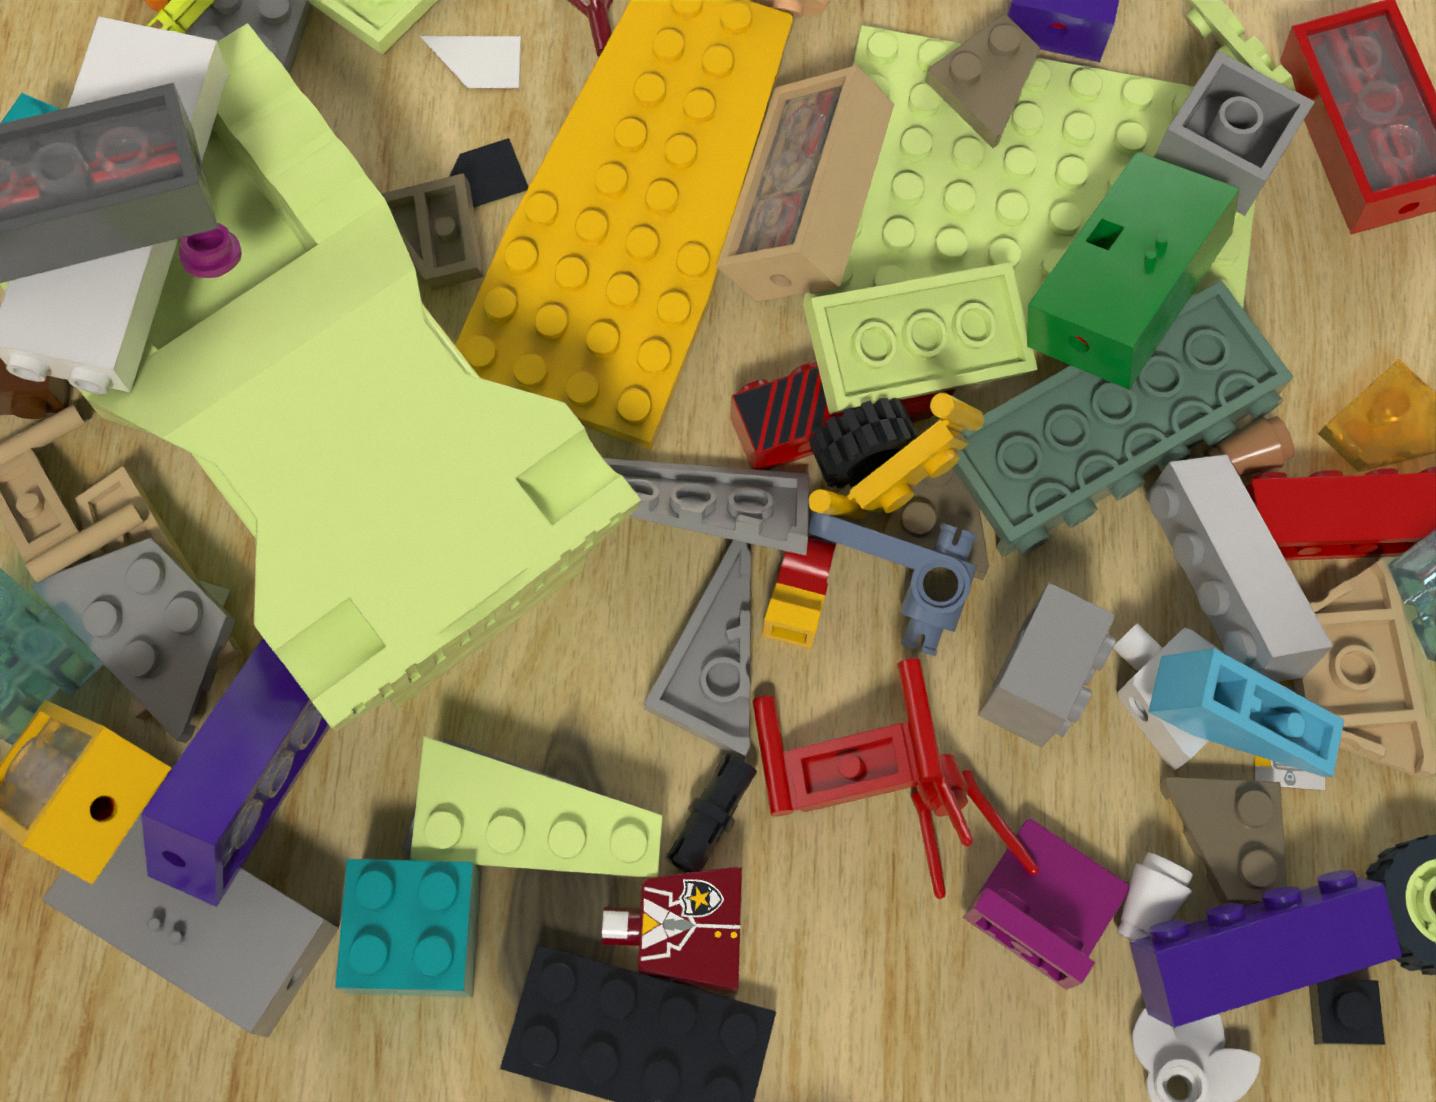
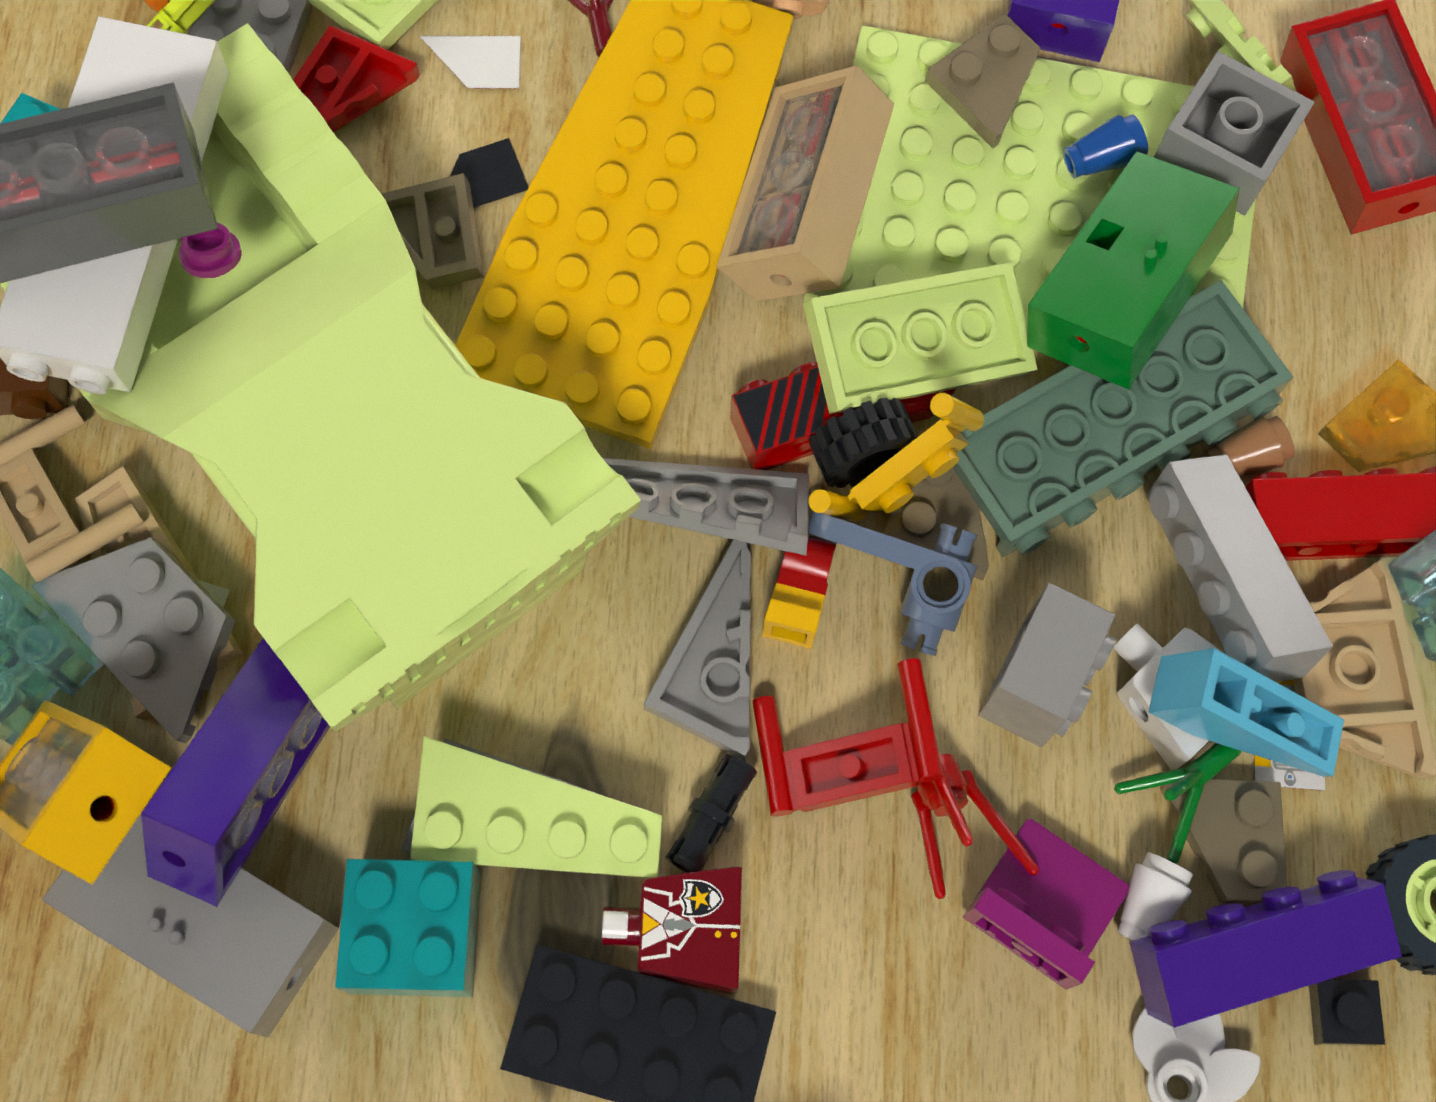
(351, 76): none -> red wing
(1106, 147): none -> blue cone
(1192, 778): none -> green plant

